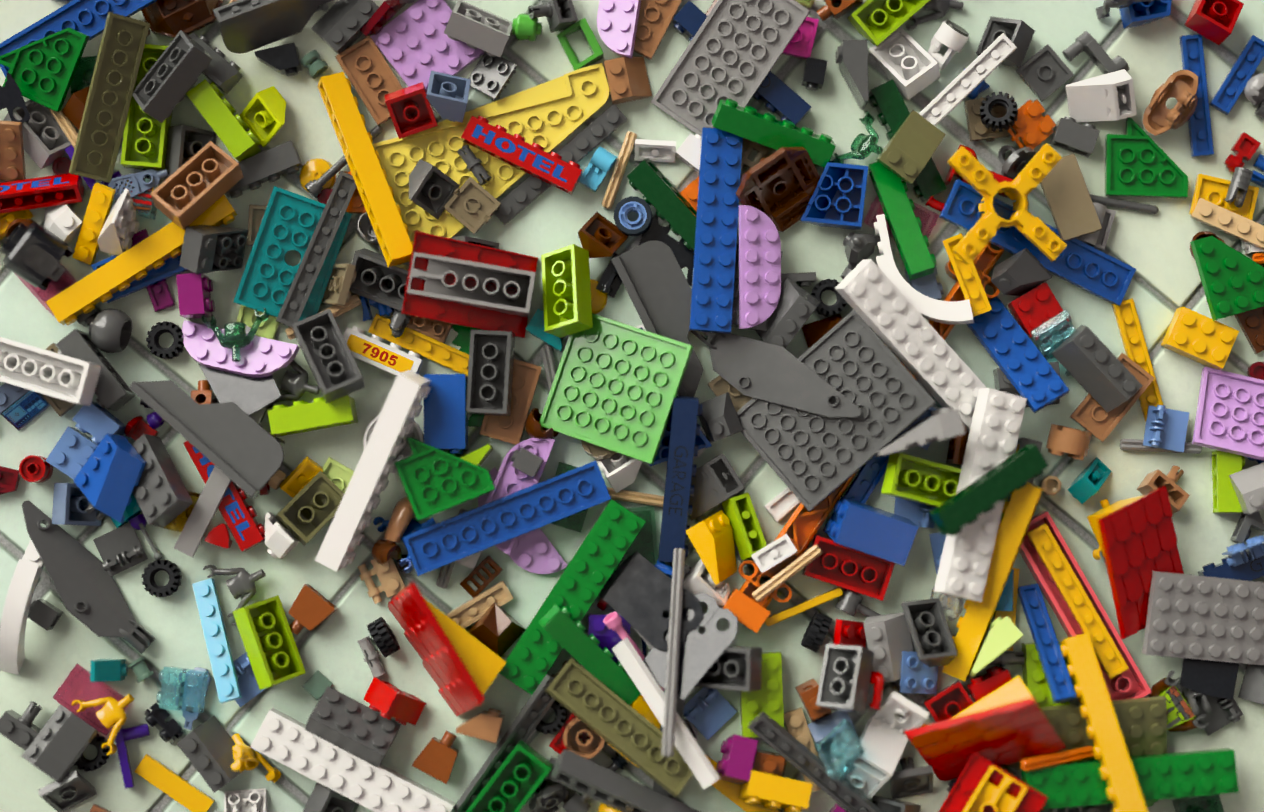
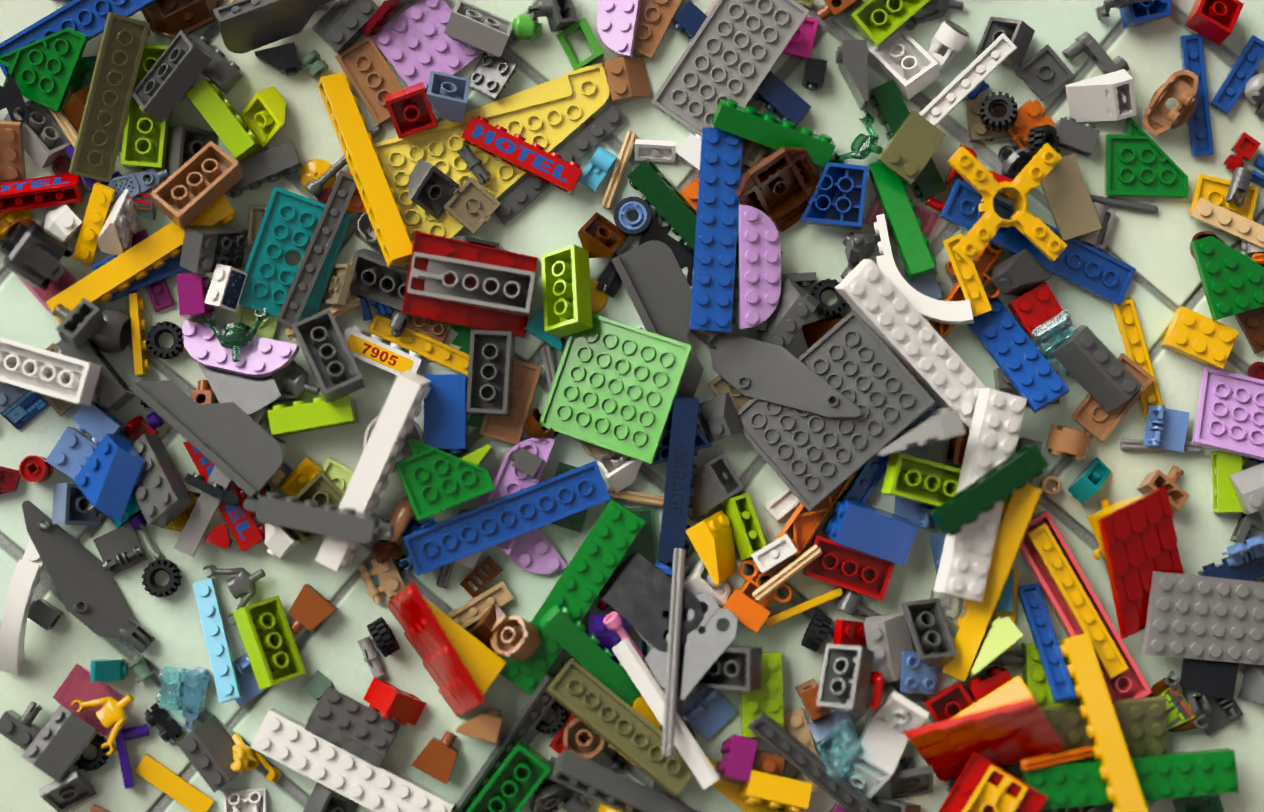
(78, 323): none -> dark grey brick
(139, 342): none -> yellow plate
(214, 489): none -> black hinge
(226, 288): none -> white brick
(318, 518): none -> dark grey hinge
(515, 637): none -> medium nougat brick
(1041, 135): none -> black tyre

